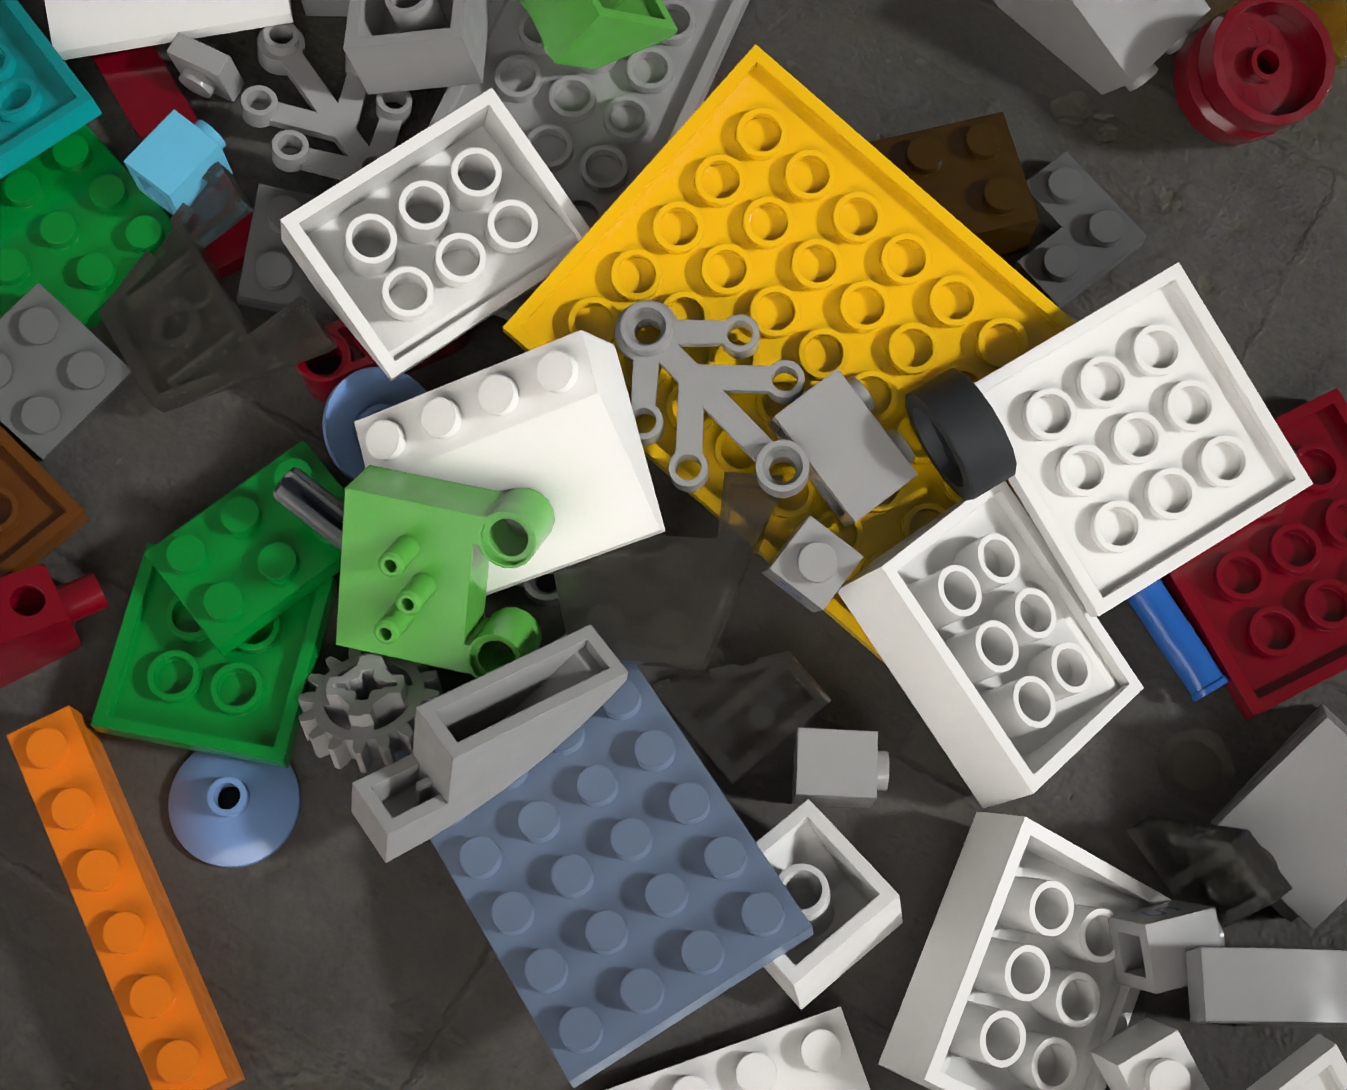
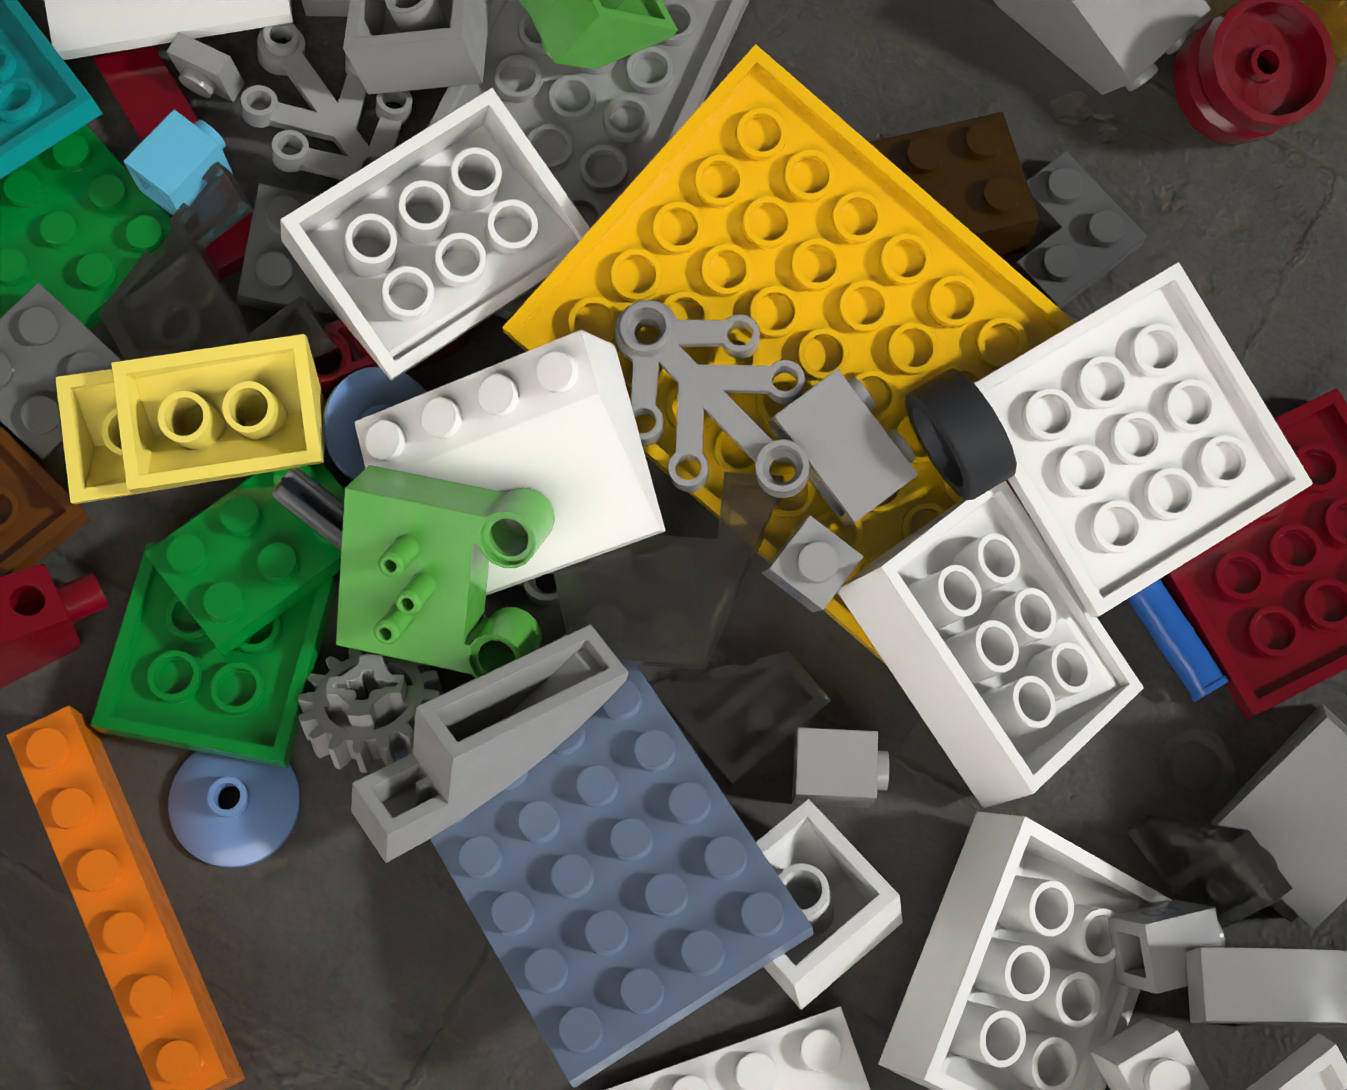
(191, 418): none -> light yellow slope

